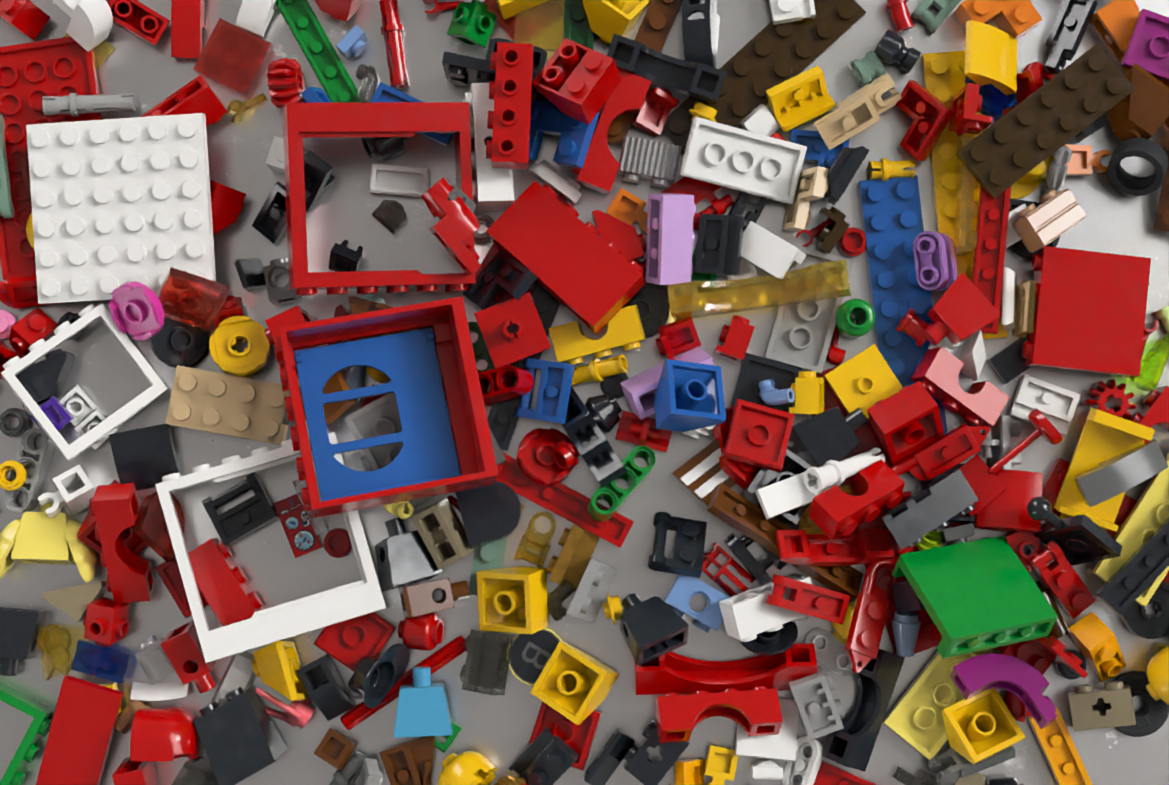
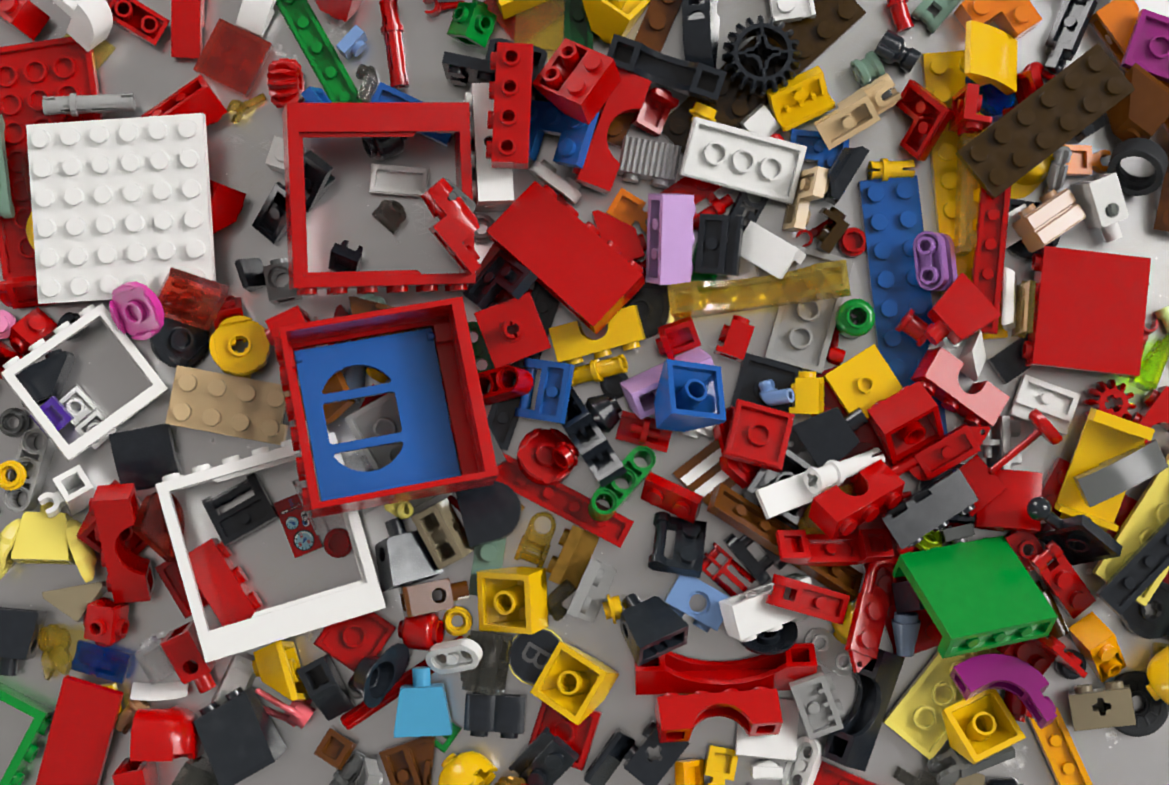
(454, 630): none -> yellow plate
(454, 656): none -> white plate
(495, 714): none -> black brick
(671, 497): none -> red plate
(750, 57): none -> black gear
(1102, 203): none -> white torso

